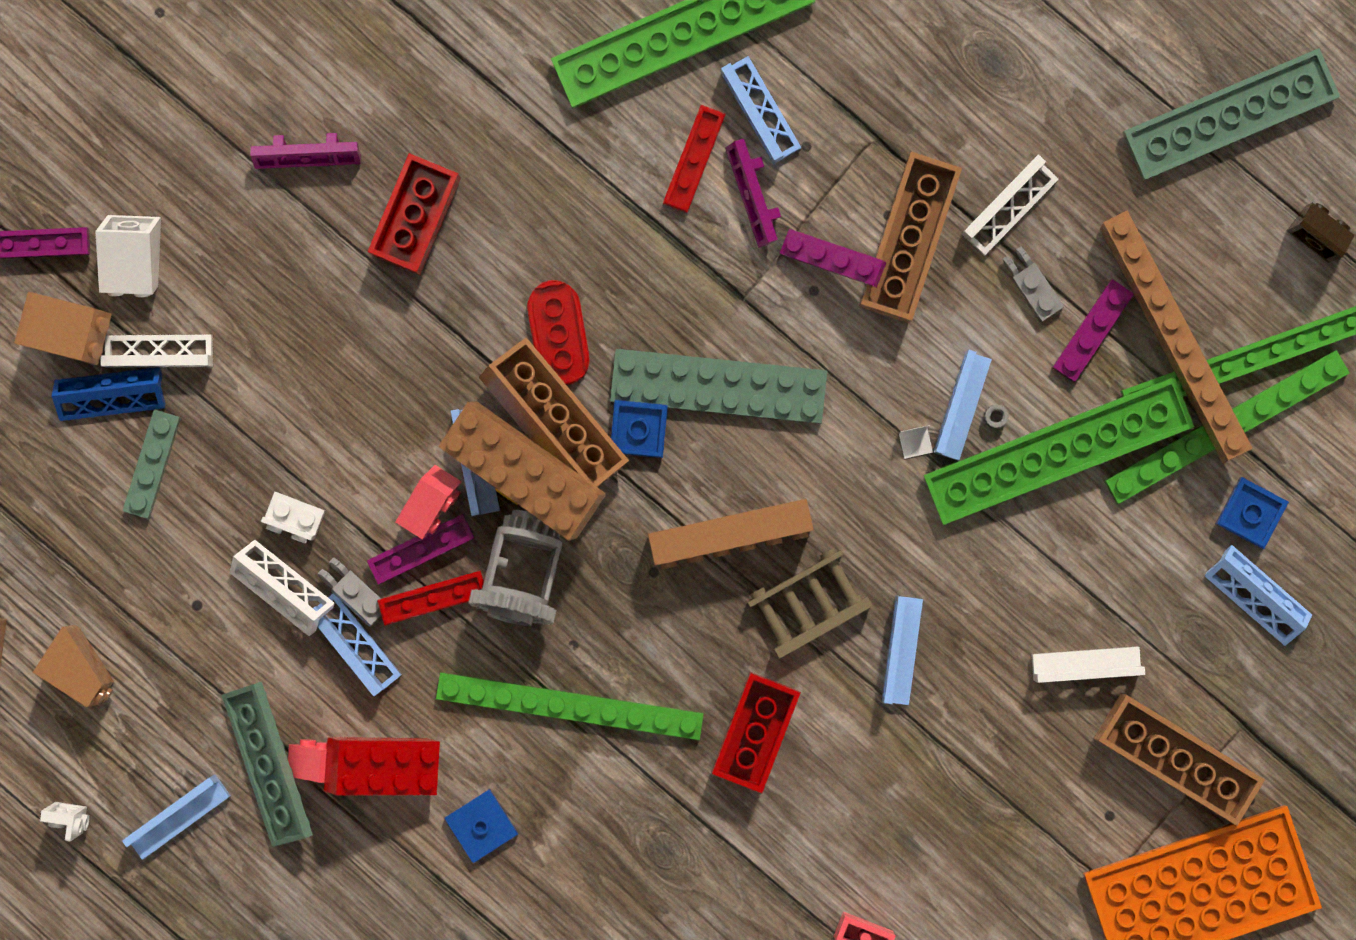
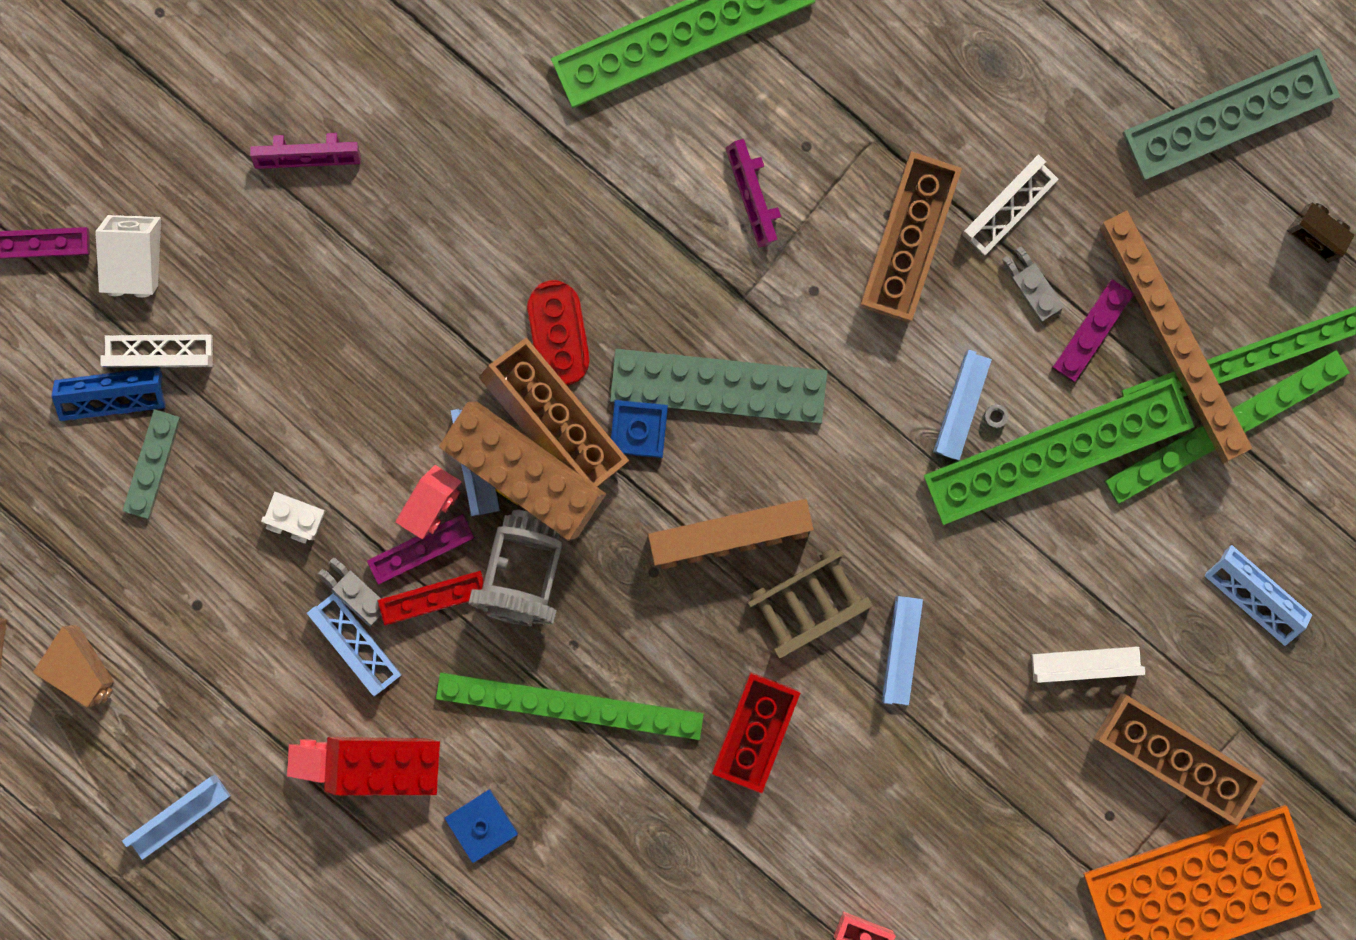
(63, 328): medium nougat slope -> none
(64, 814): white bracket -> none
(267, 764): sand green plate -> none
(275, 589): white fence -> none
(414, 214): red brick -> none
(694, 158): red tile -> none
(751, 110): light blue fence -> none
(833, 258): magenta plate -> none
(915, 442): white sticker -> none
(1252, 512): blue plate -> none

